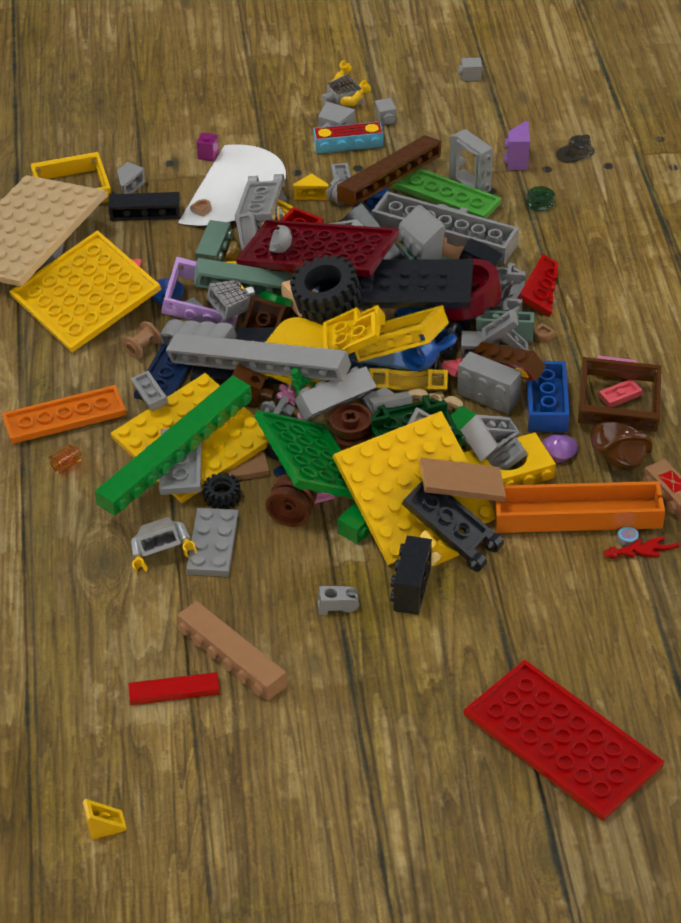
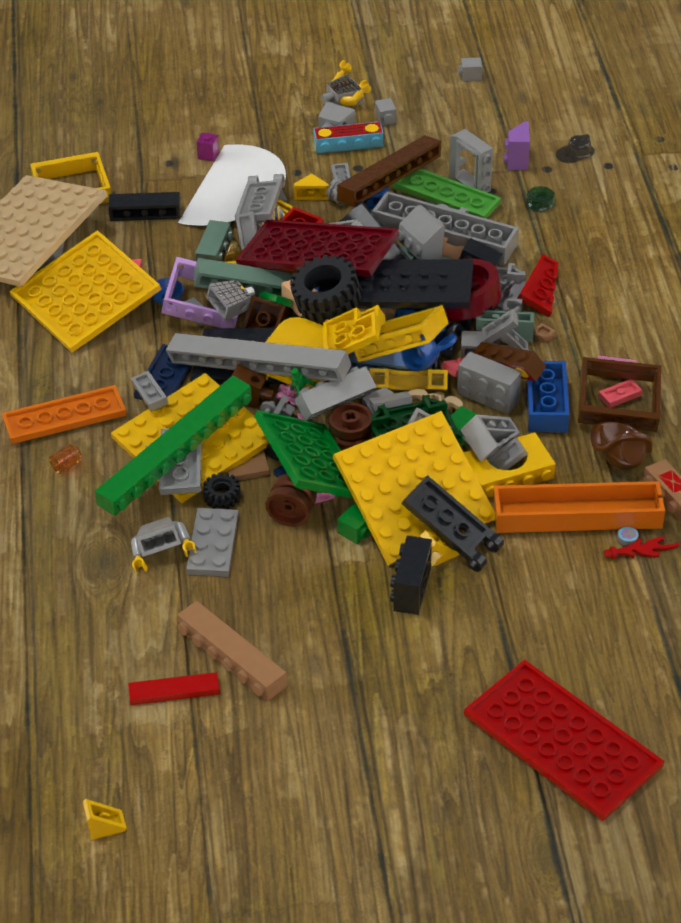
(130, 178): light grey slope -> none
(135, 345): medium nougat hose -> none
(191, 327): light grey brick -> none
(201, 207): medium nougat tile -> none
(280, 240): light grey hair -> none
(337, 599): light grey leg -> none
(462, 479): medium nougat tile -> none
(560, 447): medium lavender hat -> none

